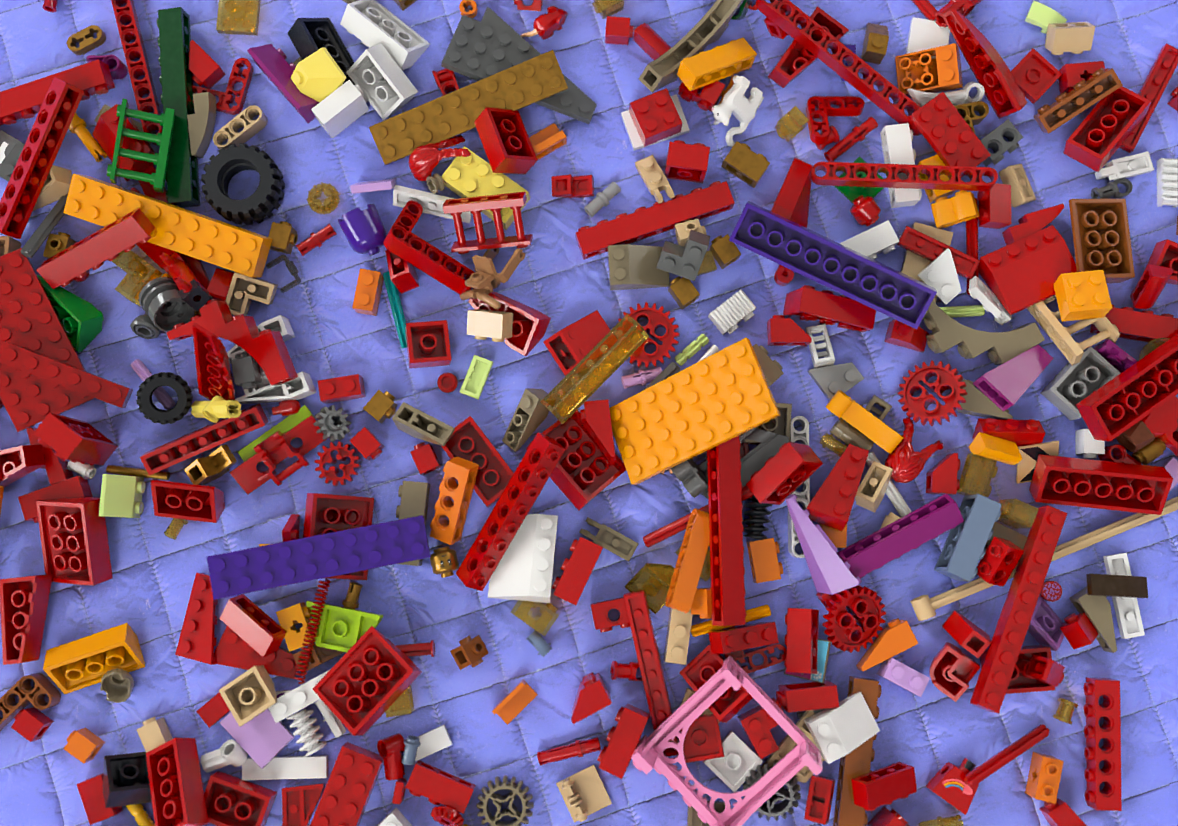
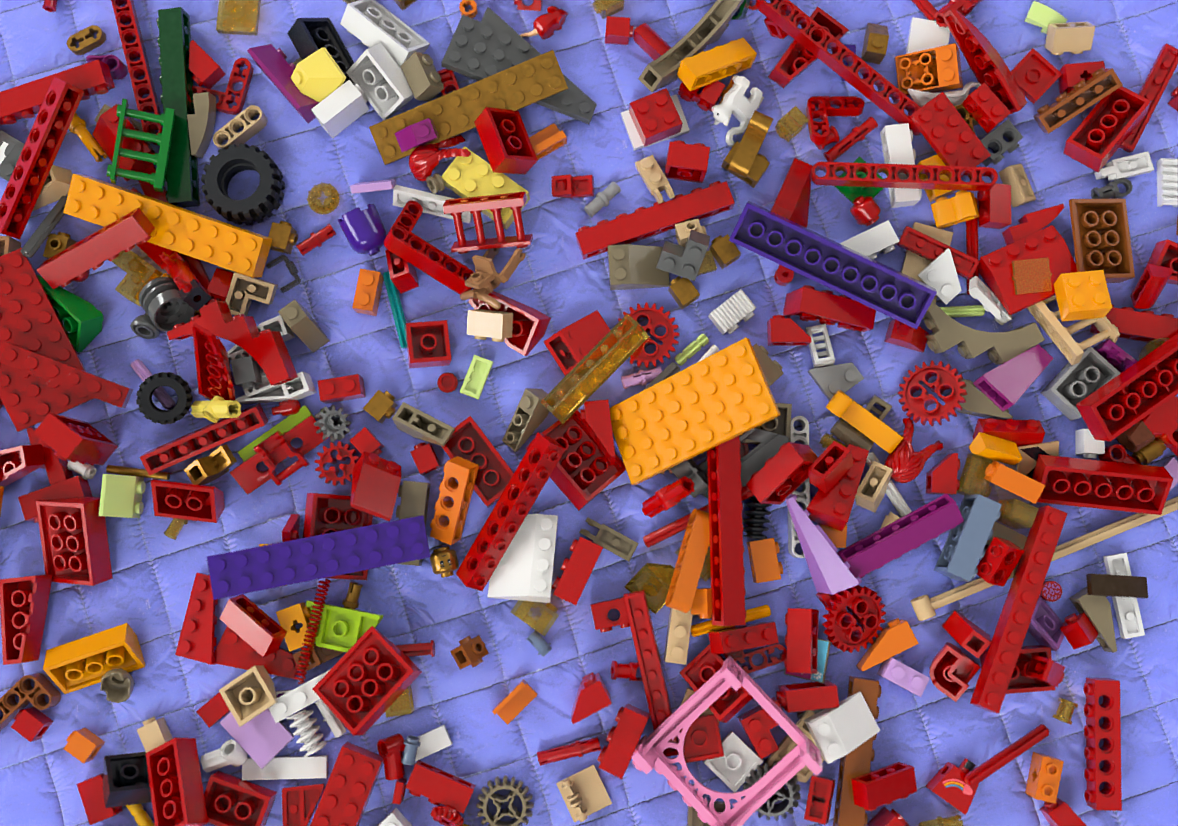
(303, 325): none -> dark tan slope
(375, 485): none -> red slope
(416, 135): none -> magenta slope
(422, 76): none -> dark tan brick
(668, 496): none -> red piece
(750, 144): none -> pearl gold beam
(830, 466): none -> red brick
(985, 108): none -> red brick
(1013, 481): none -> orange slope
(1031, 276): none -> piece

